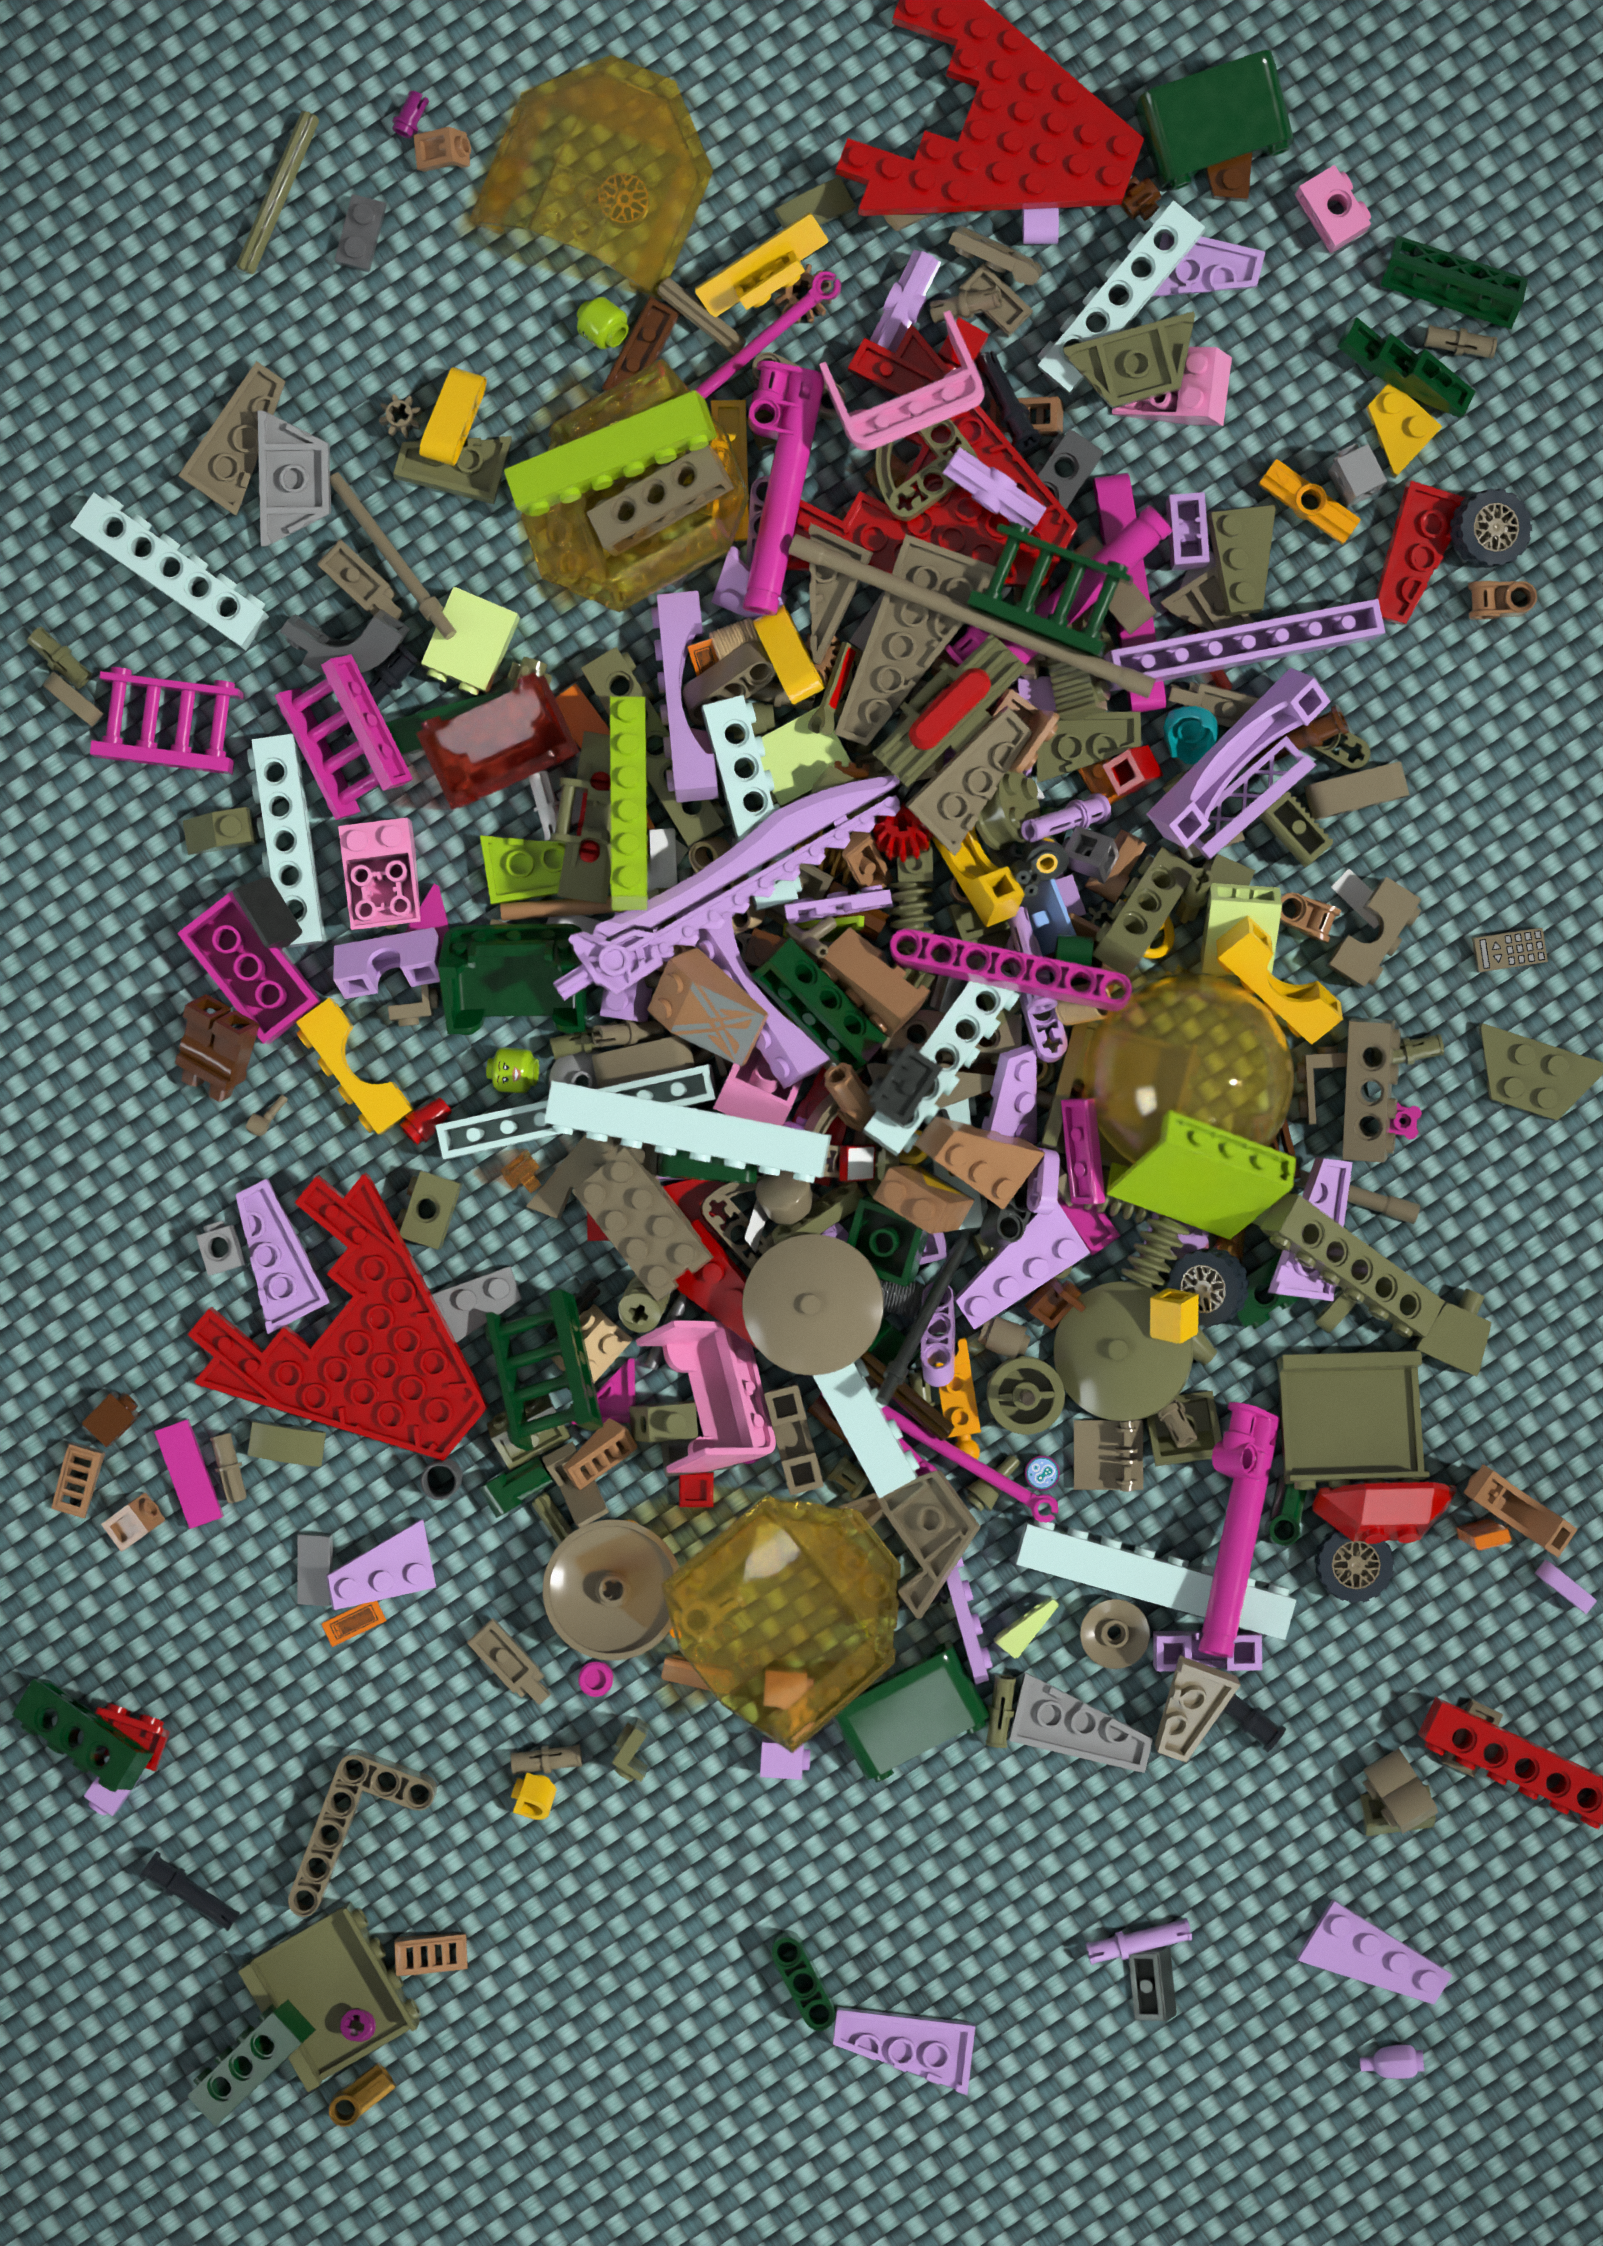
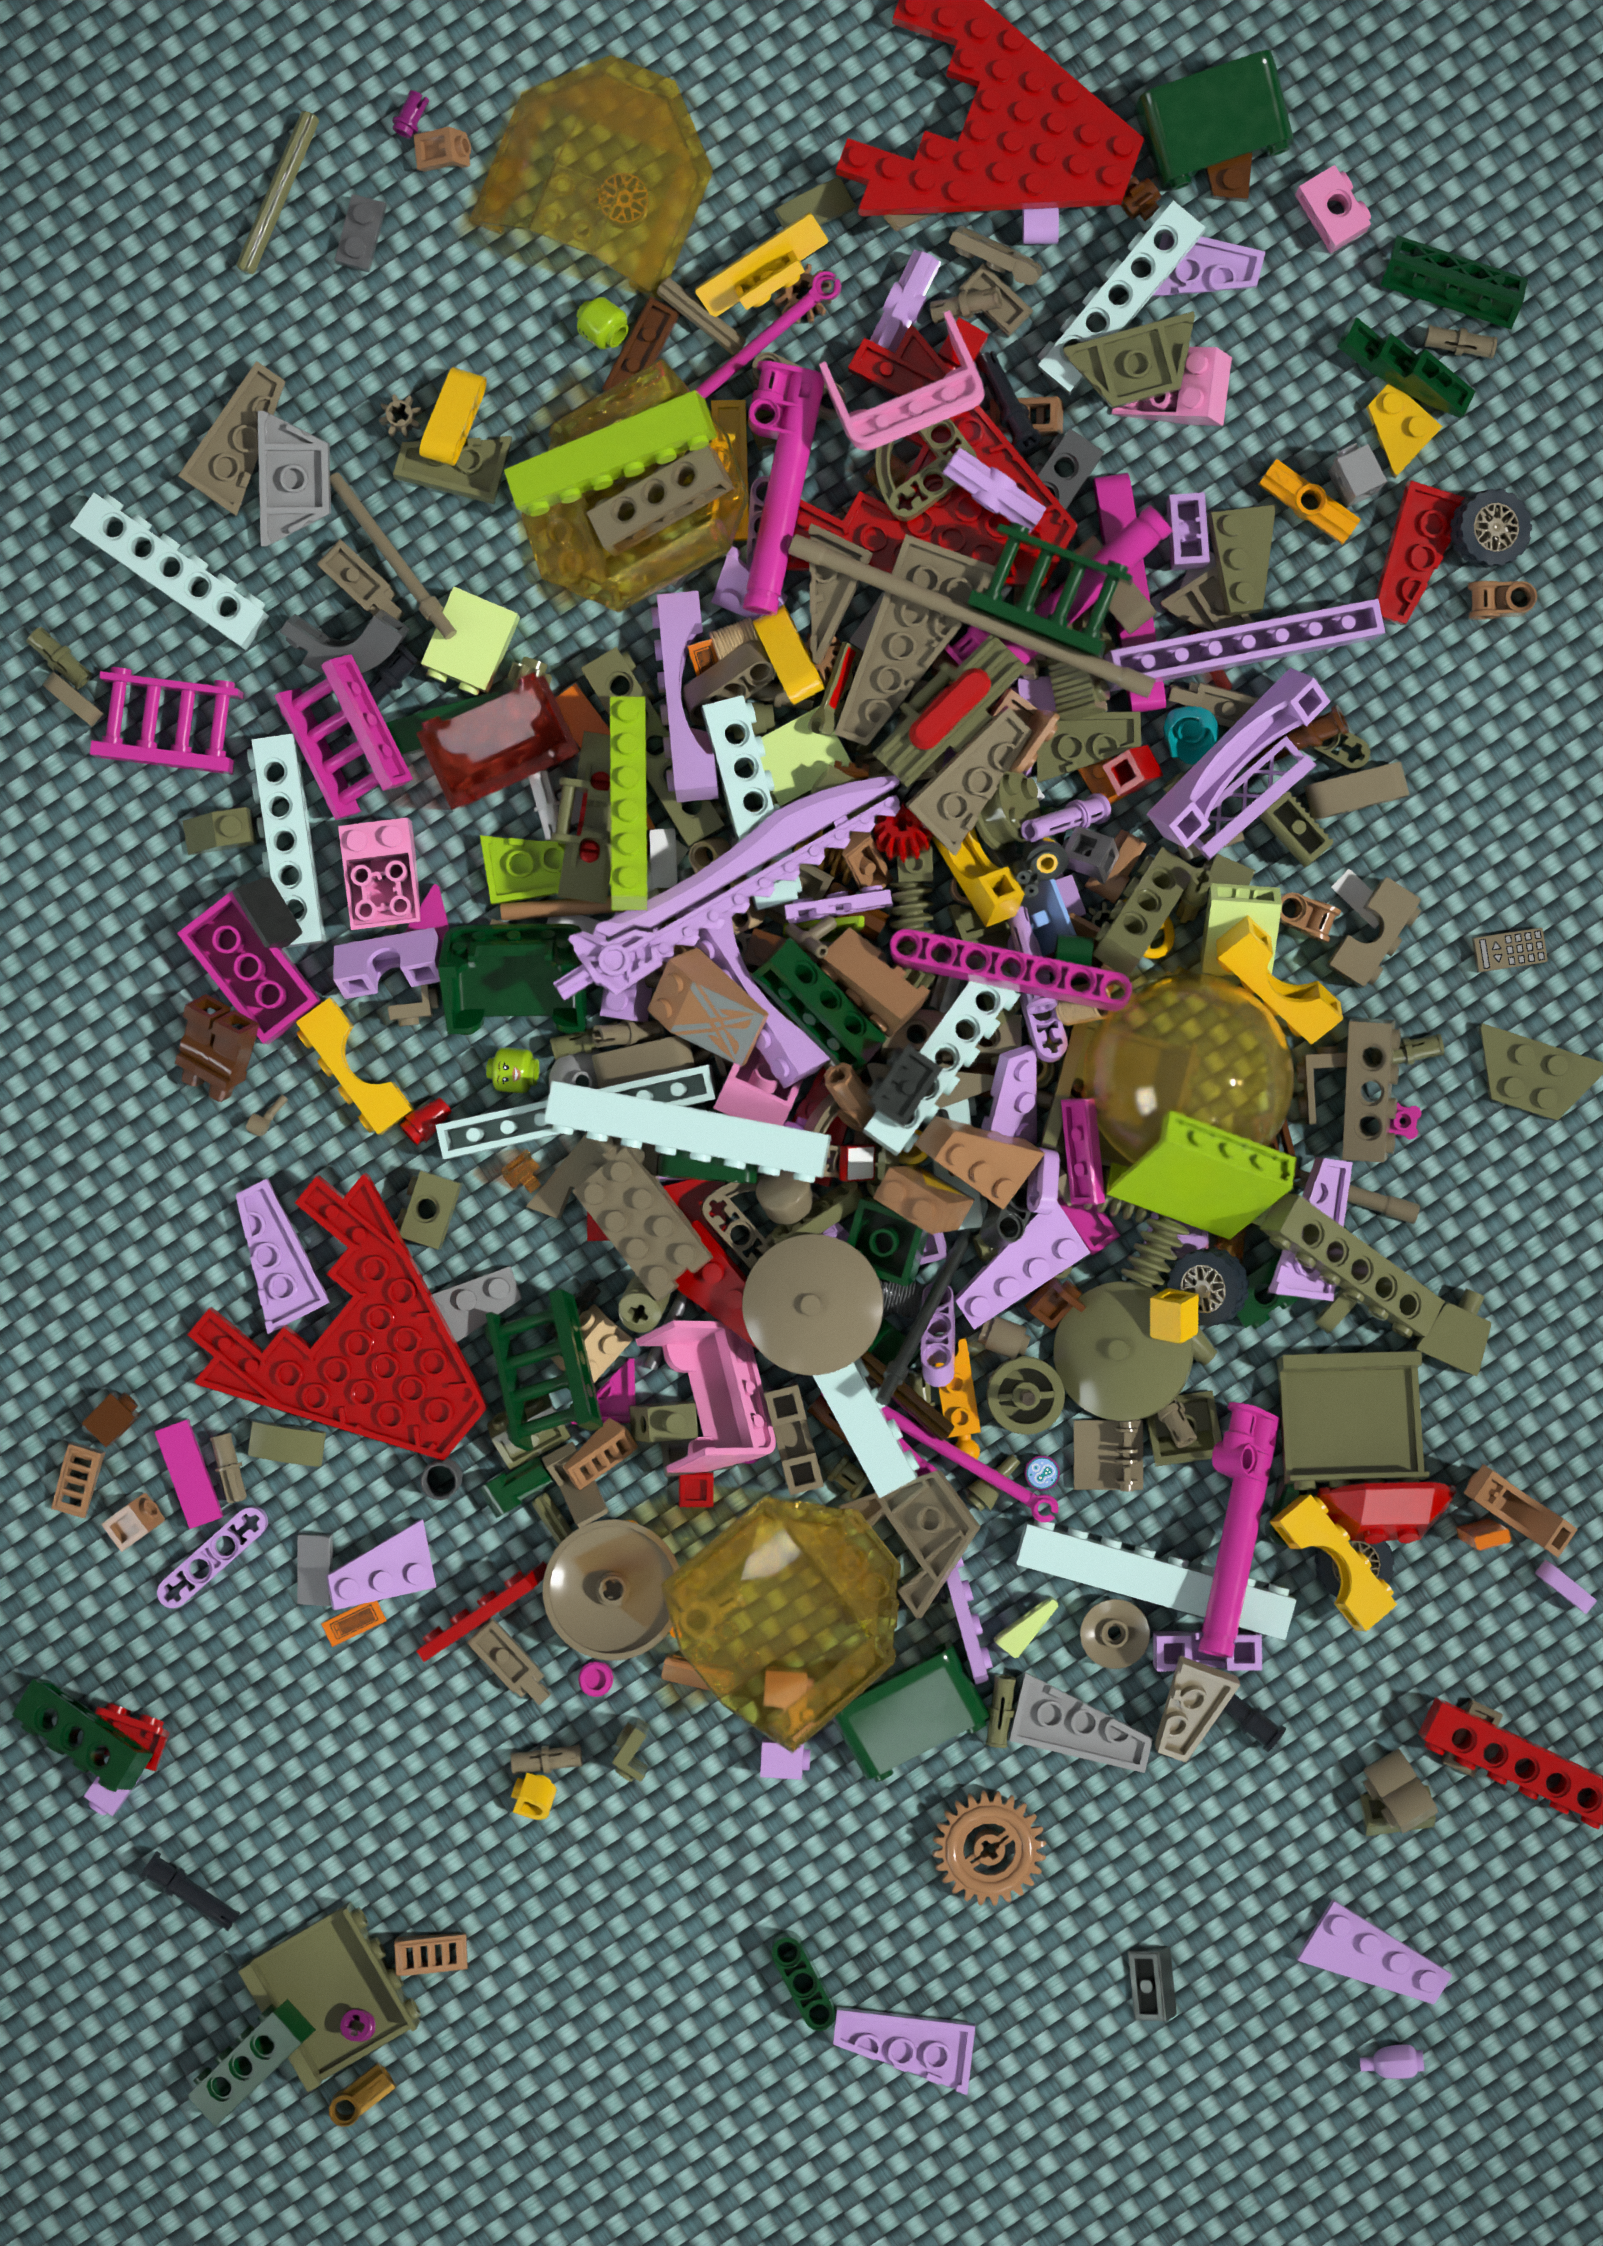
(210, 1554): none -> lavender beam
(234, 1256): light grey brick -> none
(343, 1817): dark tan beam -> none
(489, 1605): none -> red wing
(755, 1226): white sticker -> none
(962, 1869): none -> medium nougat gear
(1125, 1944): lavender pin -> none
(1361, 1595): none -> yellow arch

